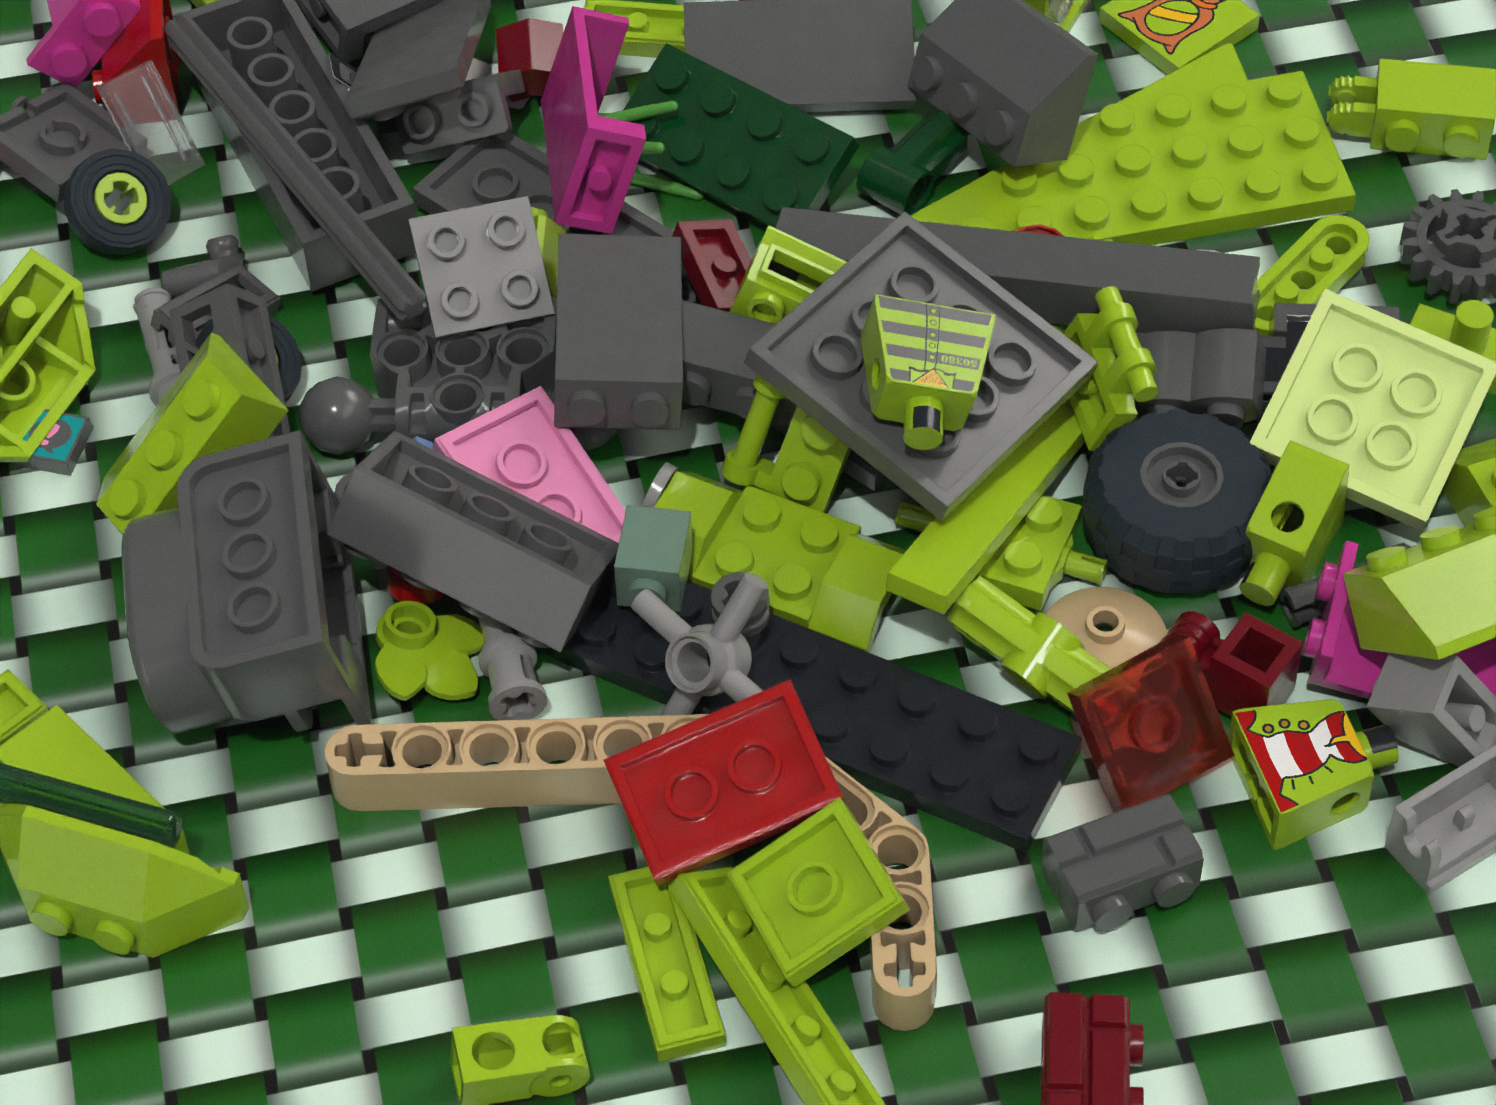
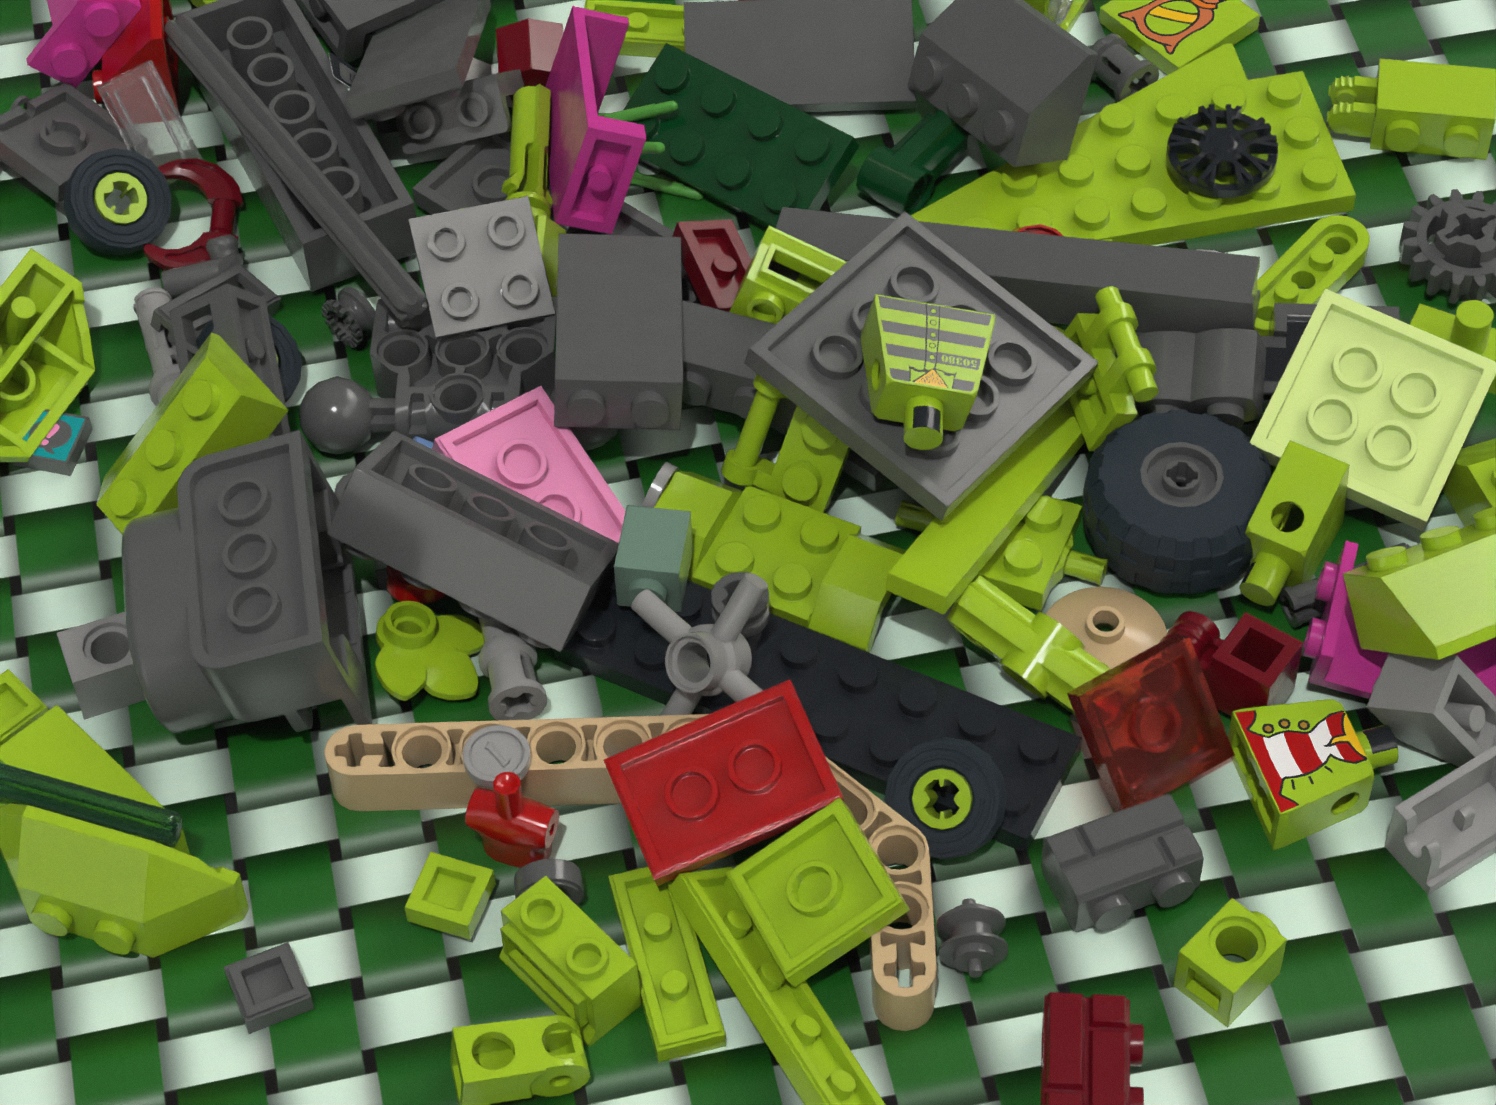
(90, 662): none -> light grey brick
(219, 190): none -> dark red piece
(268, 987): none -> dark grey tile
(350, 316): none -> dark grey bush
(450, 895): none -> lime plate
(496, 751): none -> light grey piece
(511, 825): none -> red piece
(530, 147): none -> lime piece
(561, 872): none -> dark grey tile
(568, 960): none -> lime window
(972, 937): none -> dark grey wheel
(979, 798): none -> black bush
(1121, 67): none -> dark grey bush
(1222, 151): none -> black wheel
(1227, 986): none -> lime brick

